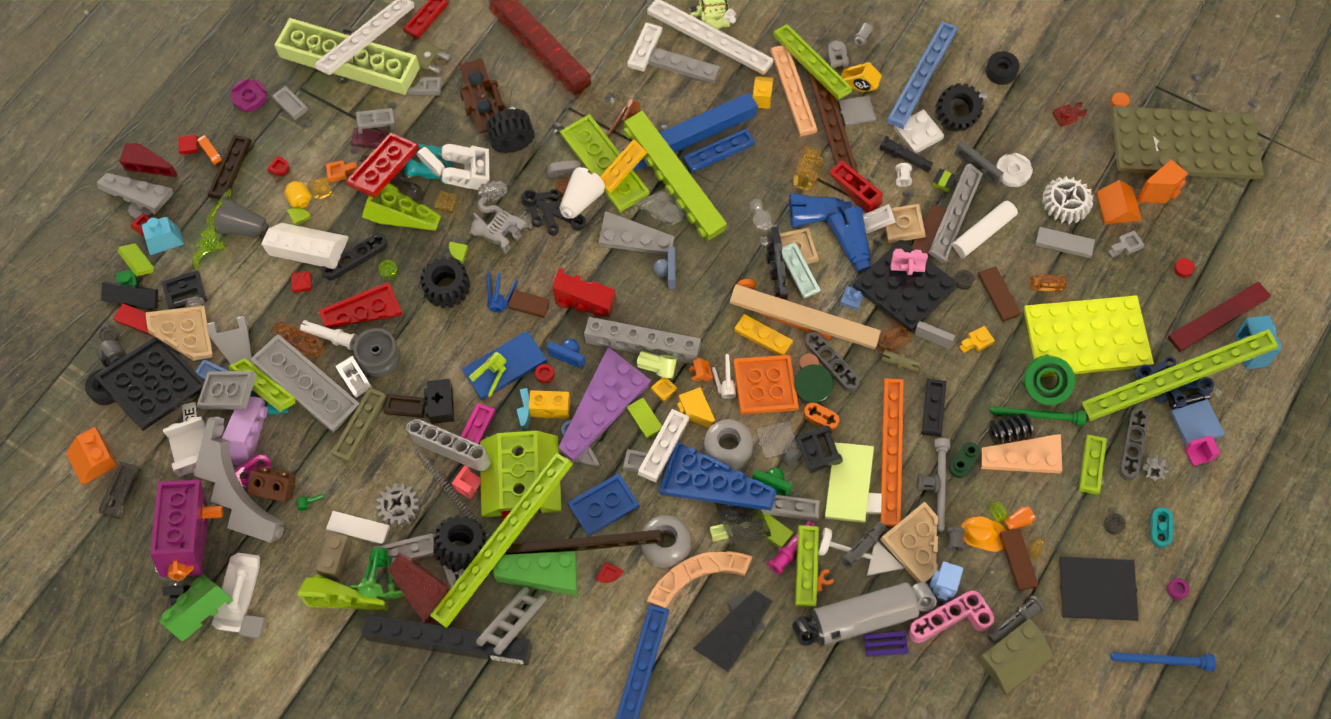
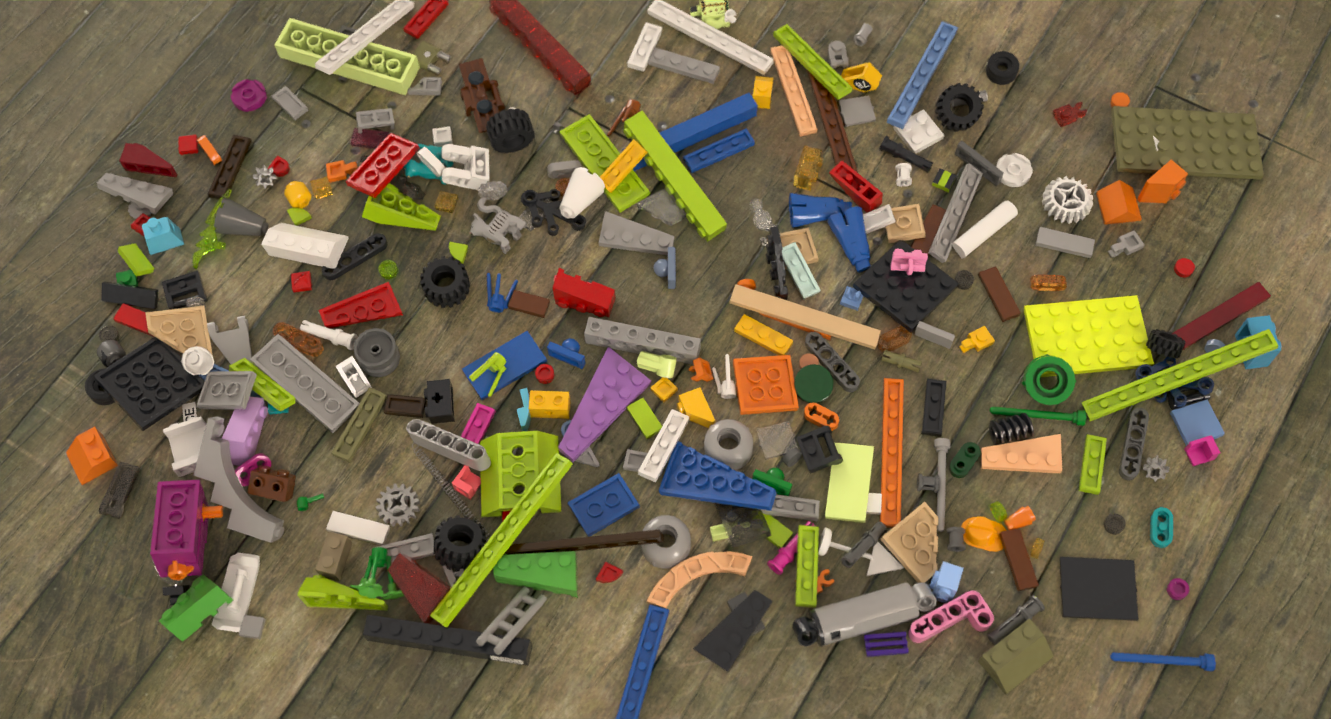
(197, 361): none -> white hair
(263, 181): none -> light grey gear
(442, 136): none -> white tile
(1165, 343): none -> black tyre
(1213, 344): none -> sand blue tile

